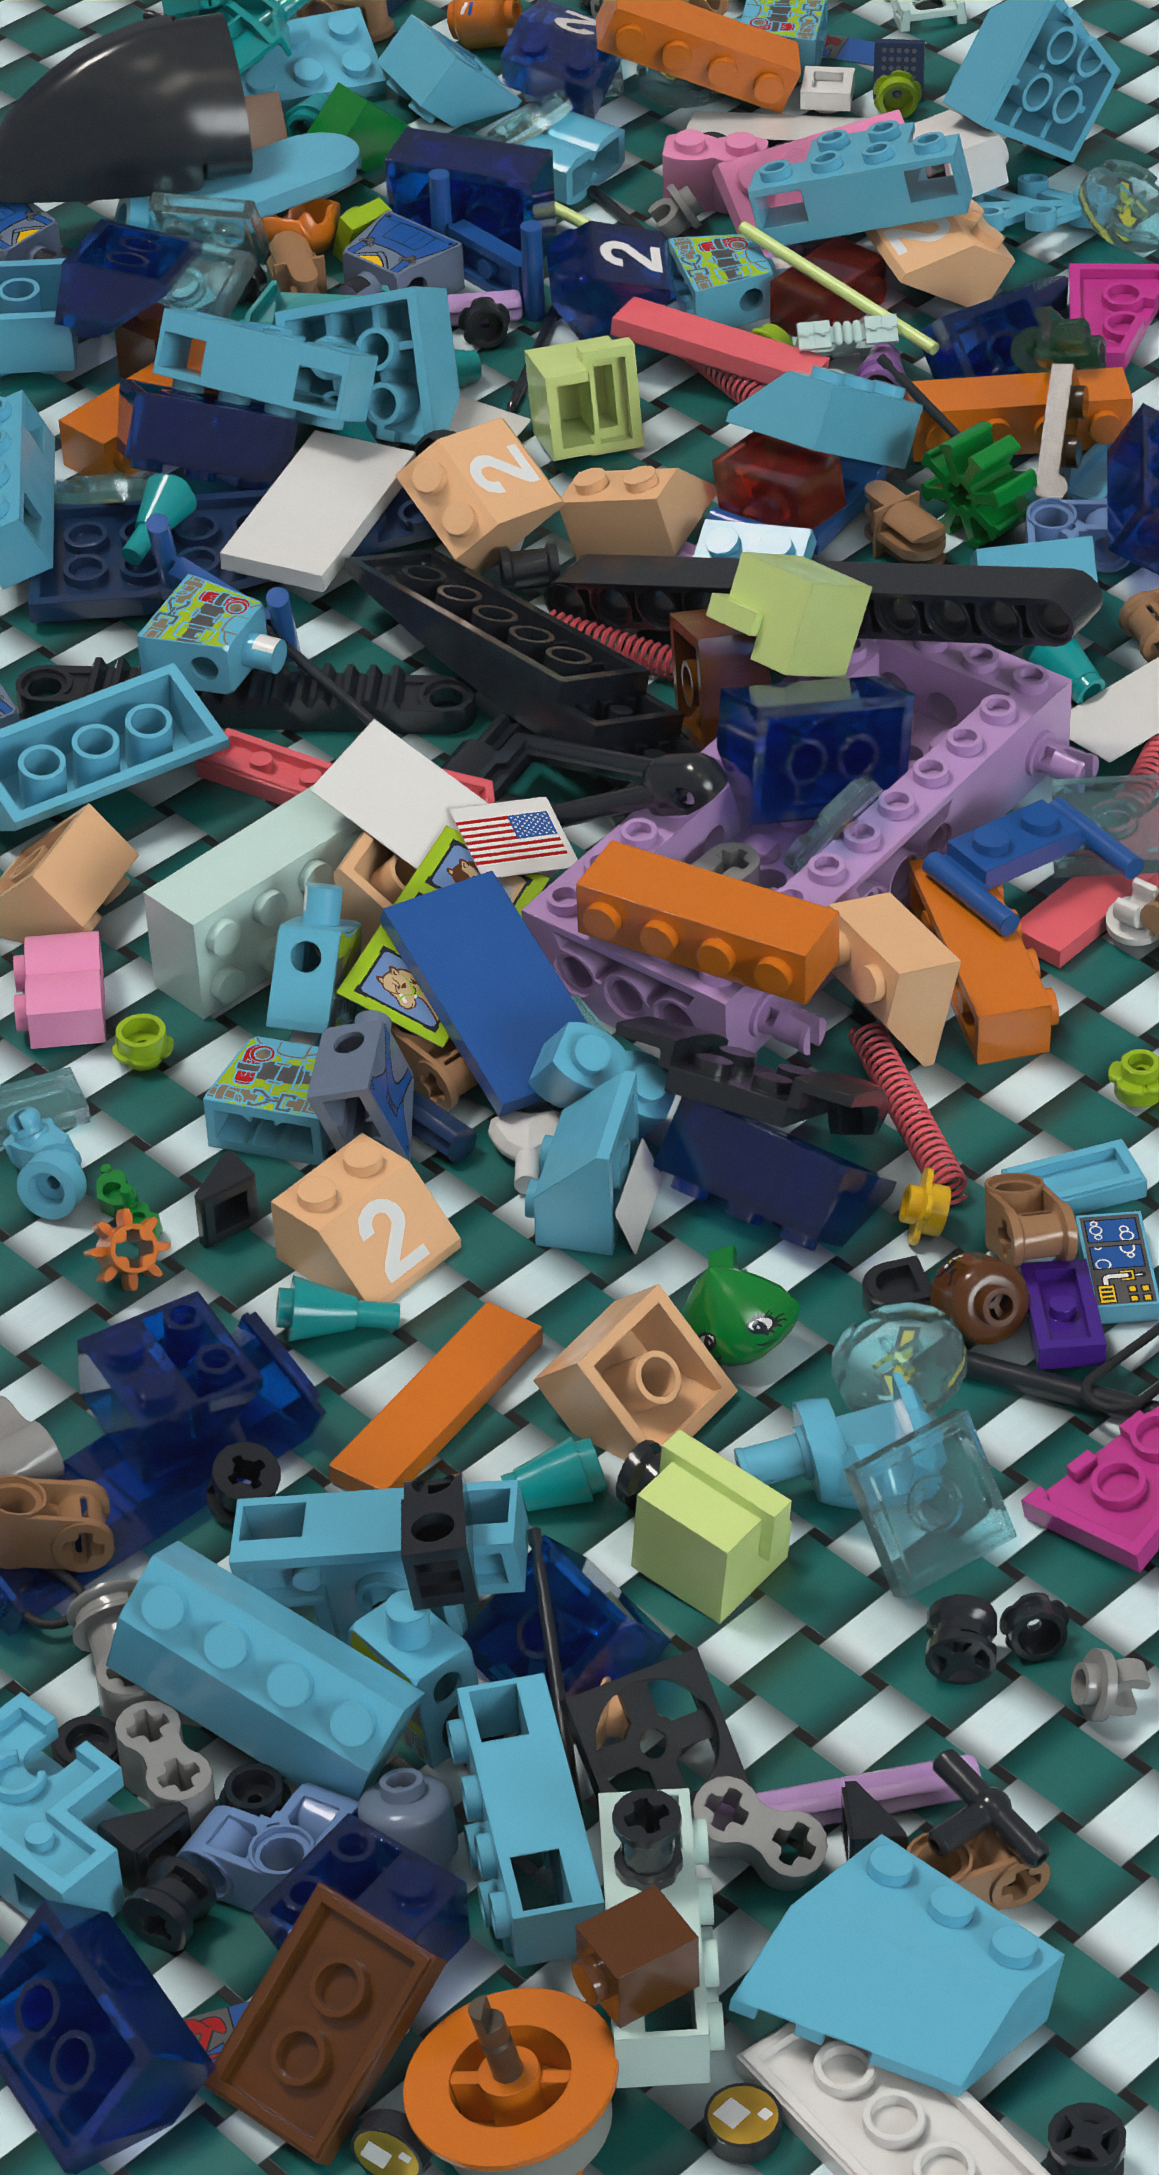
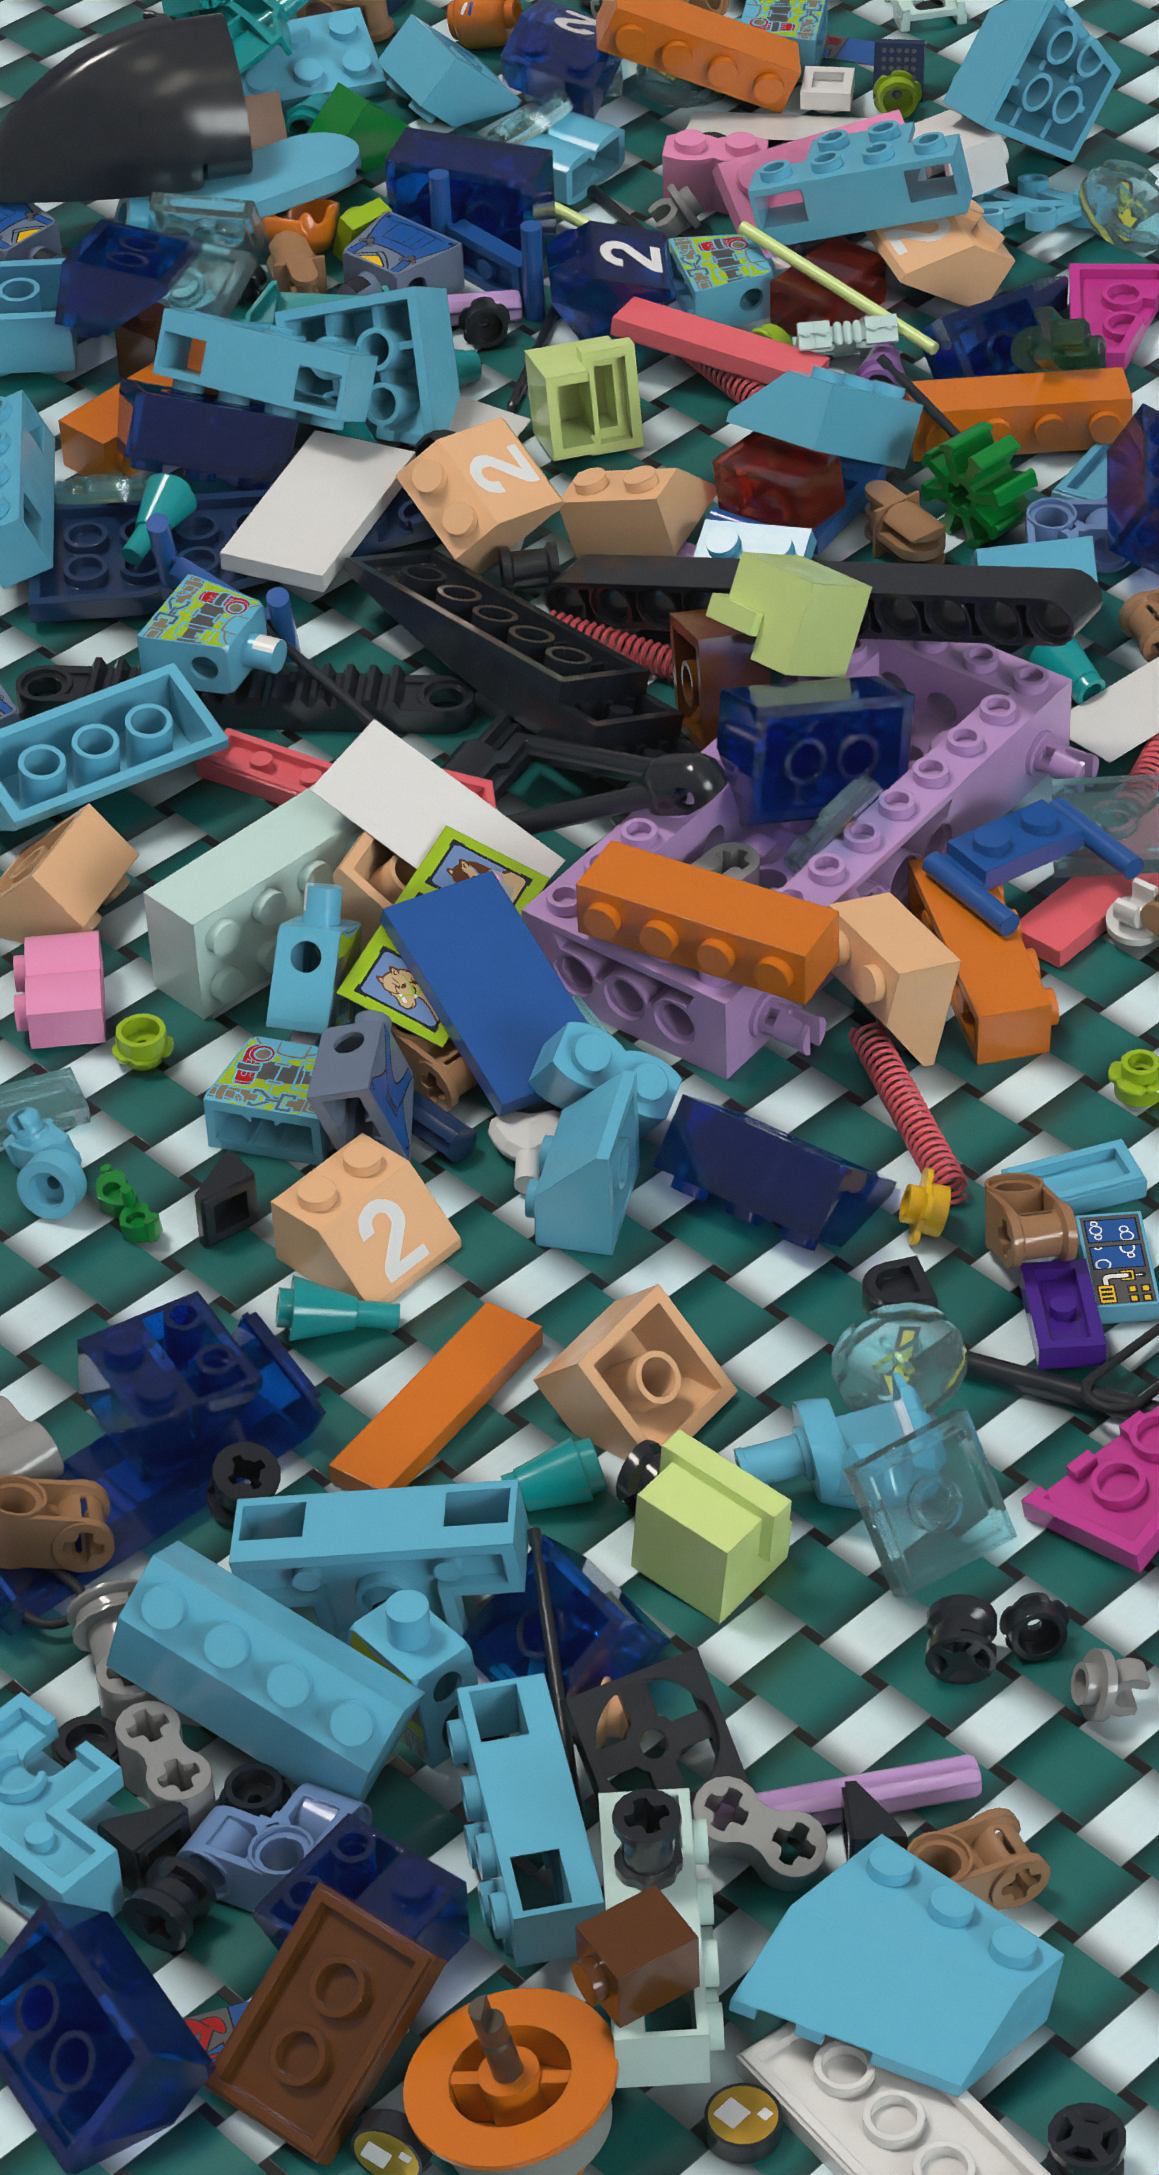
(131, 1233): orange gear -> none
(414, 1812): sand blue head -> none
(438, 1542): black leg -> none
(514, 837): sticker -> none
(638, 1196): white sticker -> none
(730, 1079): black piece -> none
(738, 1311): green piece -> none
(981, 1297): reddish brown head -> none
(985, 1810): black piece -> none
(1059, 443): plate -> none

